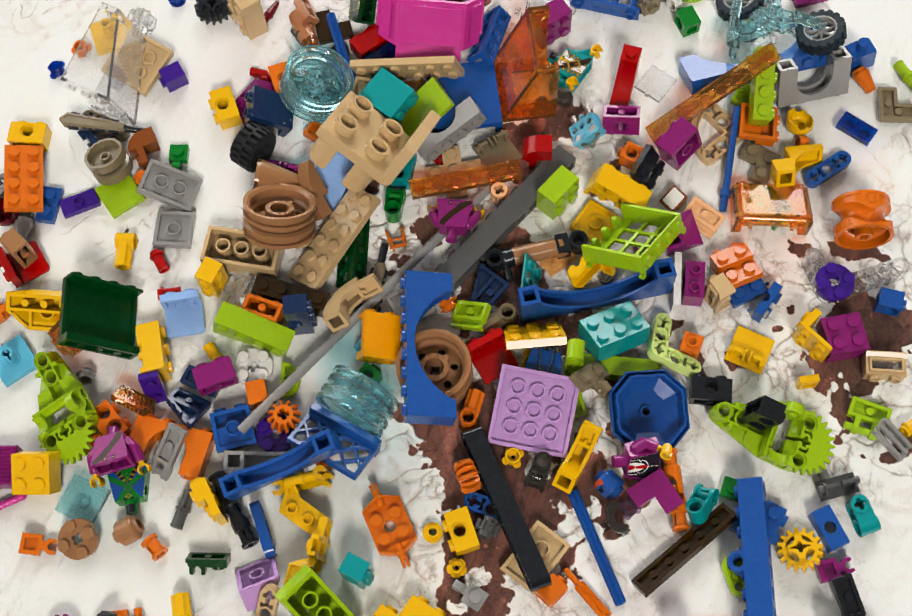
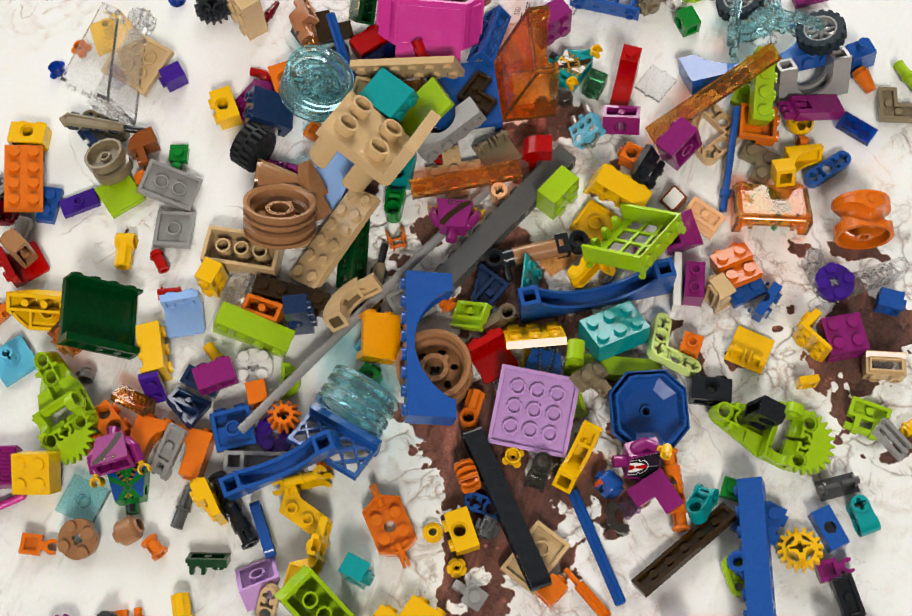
(419, 48): none -> red pin
(475, 89): none -> dark brown tile
(594, 84): none -> clear green brick
(811, 108): none -> magenta hinge

